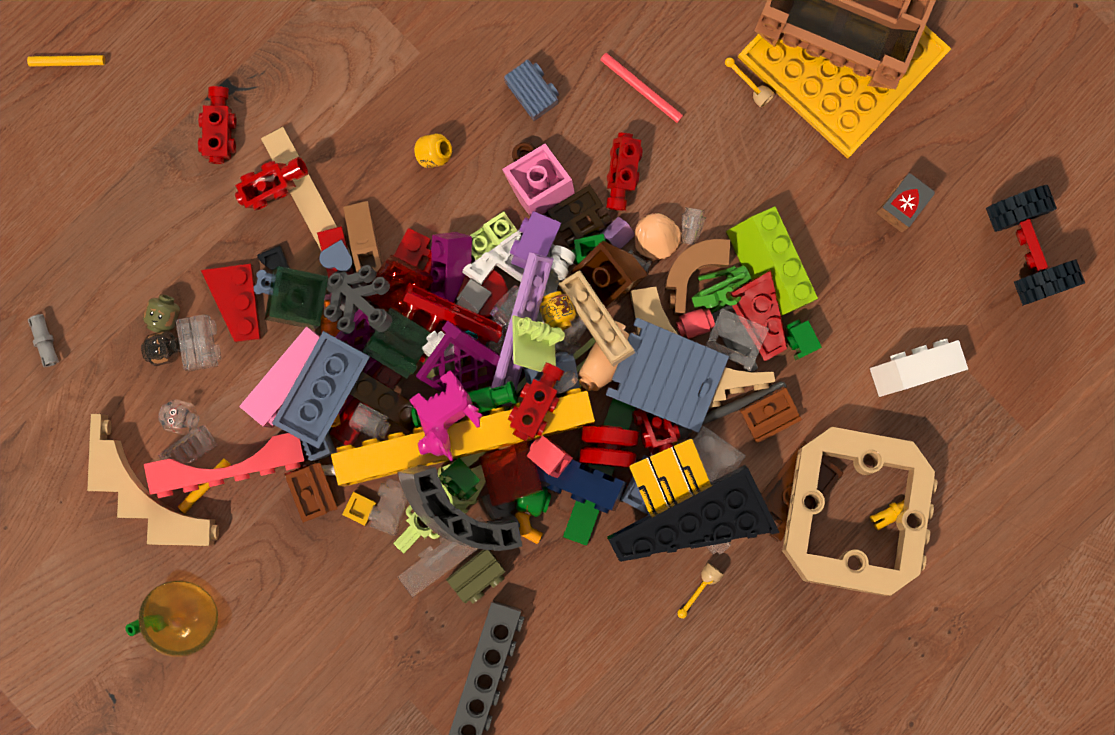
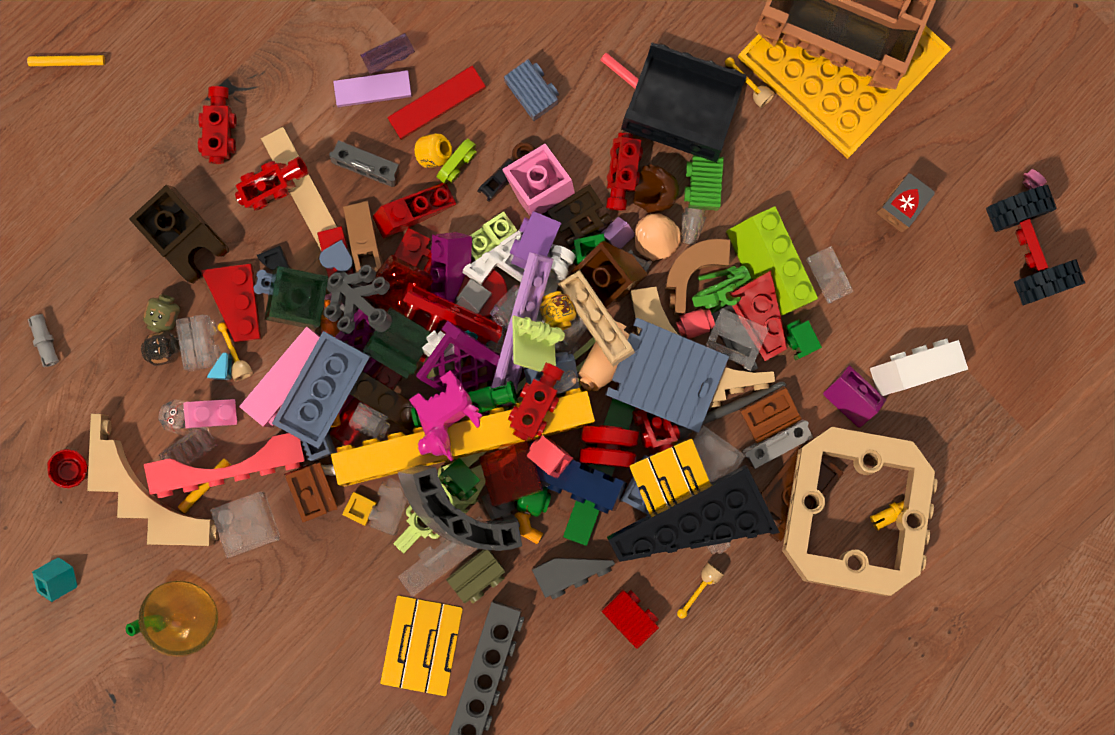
(54, 579): none -> teal panel
(67, 468): none -> red hair
(184, 236): none -> dark brown brick
(210, 413): none -> bright pink plate
(222, 368): none -> medium azure slope
(240, 369): none -> hinge
(245, 524): none -> clear brick
(365, 163): none -> dark grey piece
(372, 88): none -> lavender tile
(387, 53): none -> plate
(413, 209): none -> red slope
(421, 645): none -> yellow sticker
(436, 102): none -> red tile
(464, 153): none -> lime plate
(499, 177): none -> black bar
(563, 572): none -> dark grey slope
(630, 617): none -> red brick
(655, 189): none -> reddish brown hair
(684, 102): none -> black panel
(704, 183): none -> bright green brick
(778, 444): none -> light grey piece
(829, 275): none -> clear hinge
(854, 397): none -> magenta panel
(1033, 179): none -> bright pink plate

